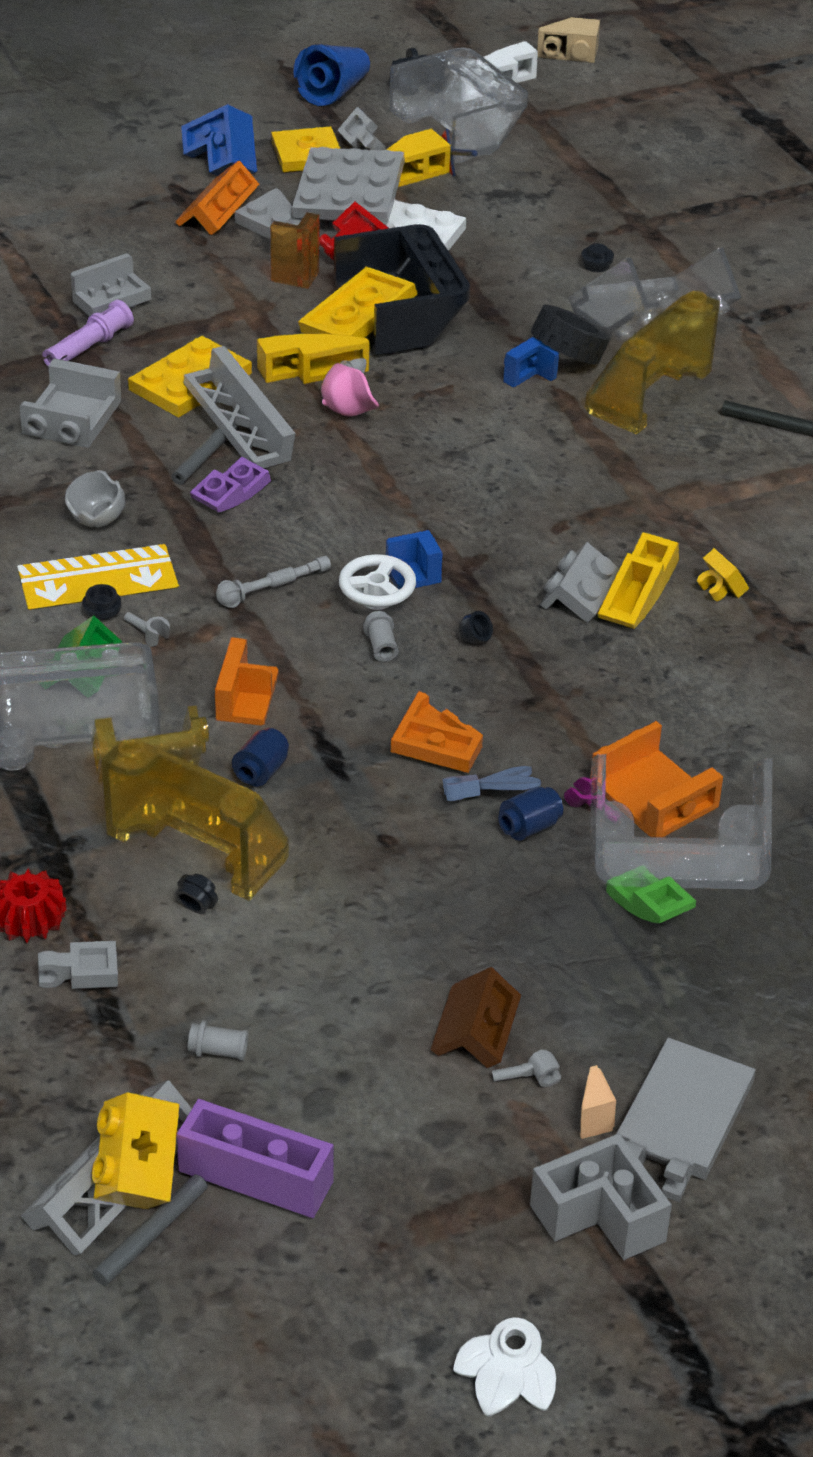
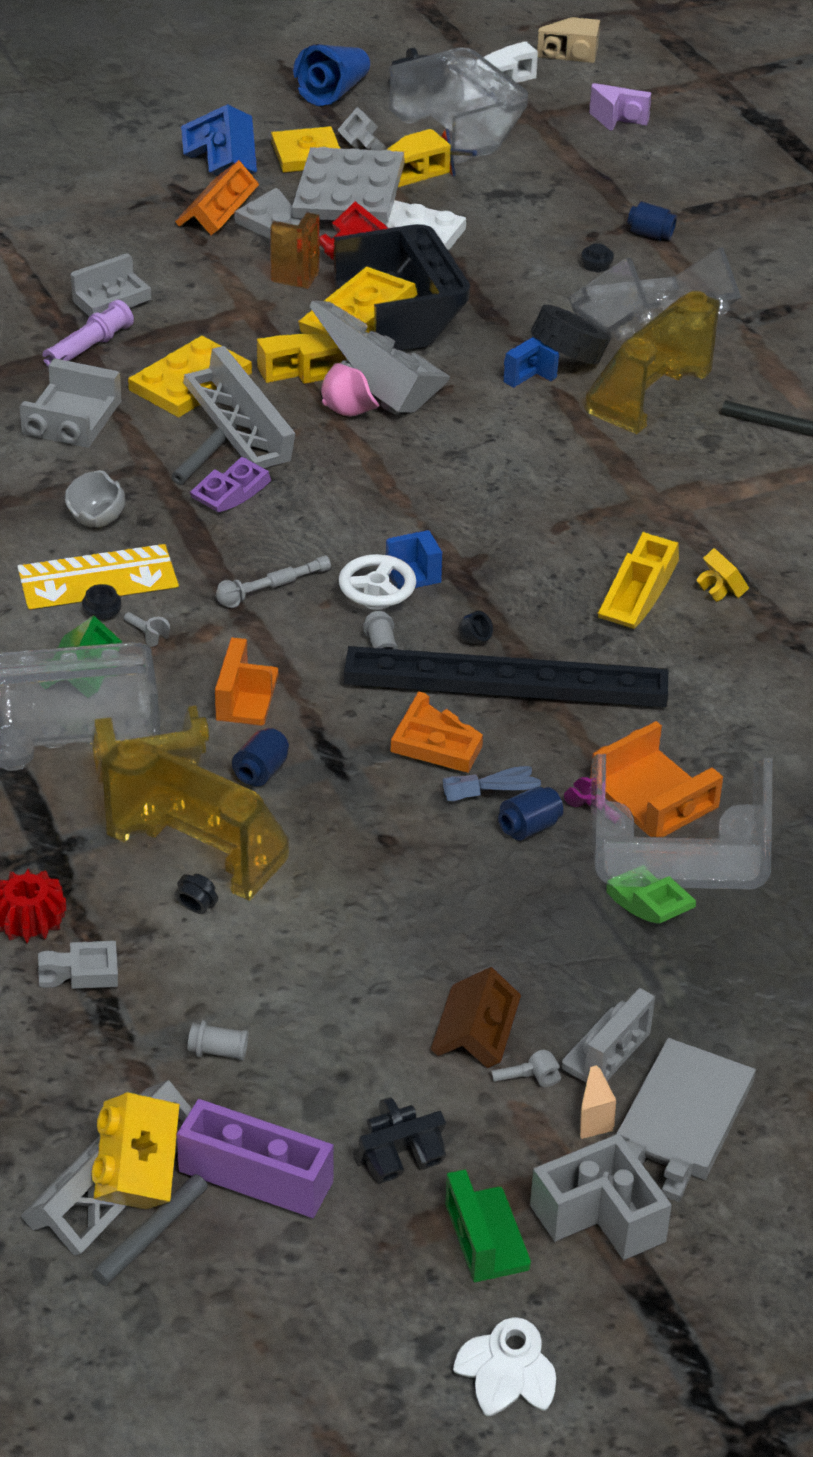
(392, 375): none -> light grey wedge
(397, 1132): none -> black hips
(485, 1229): none -> green panel
(506, 676): none -> black plate
(582, 581): light grey bracket -> none
(612, 1037): none -> light grey bracket
(616, 104): none -> lavender slope
(652, 221): none -> dark blue brick

